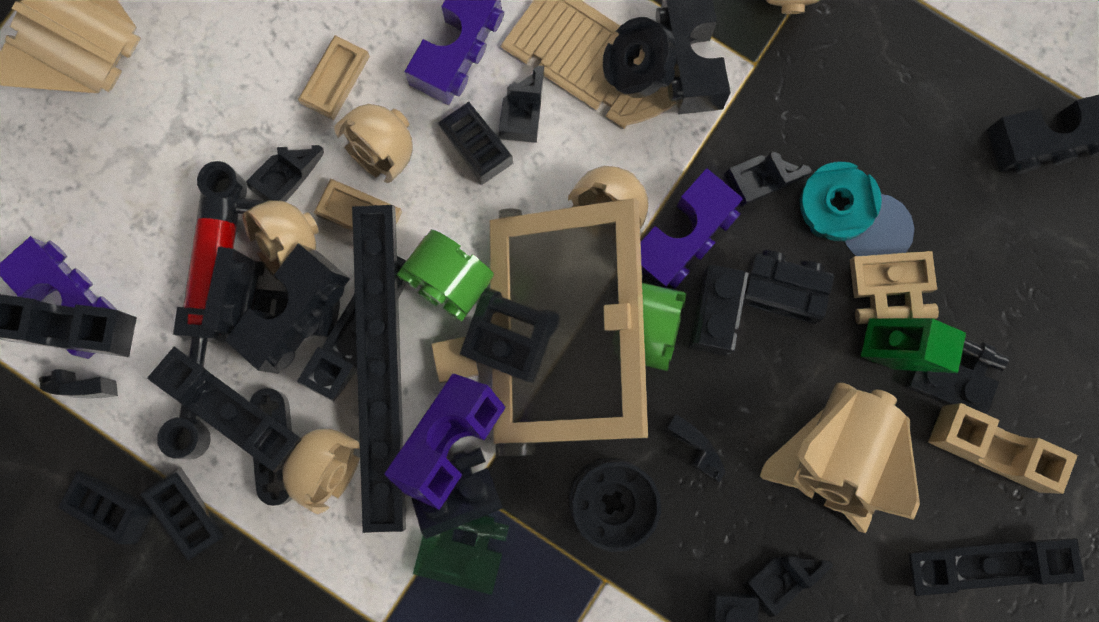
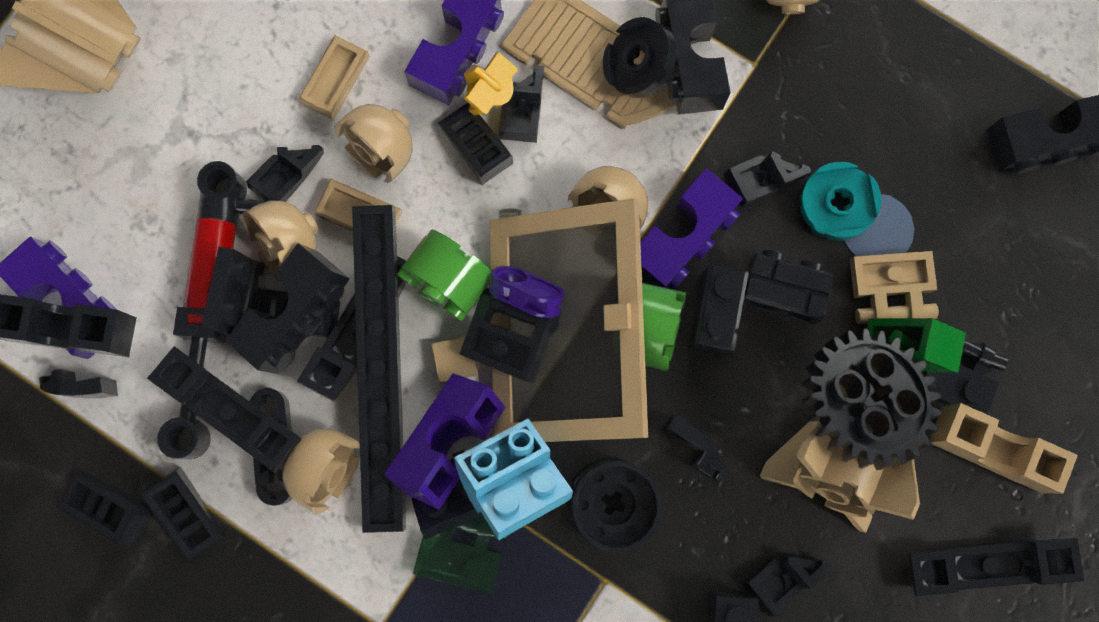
(489, 86): none -> yellow piece
(512, 479): none -> medium azure brick
(526, 291): none -> dark purple piece
(871, 399): none -> black gear

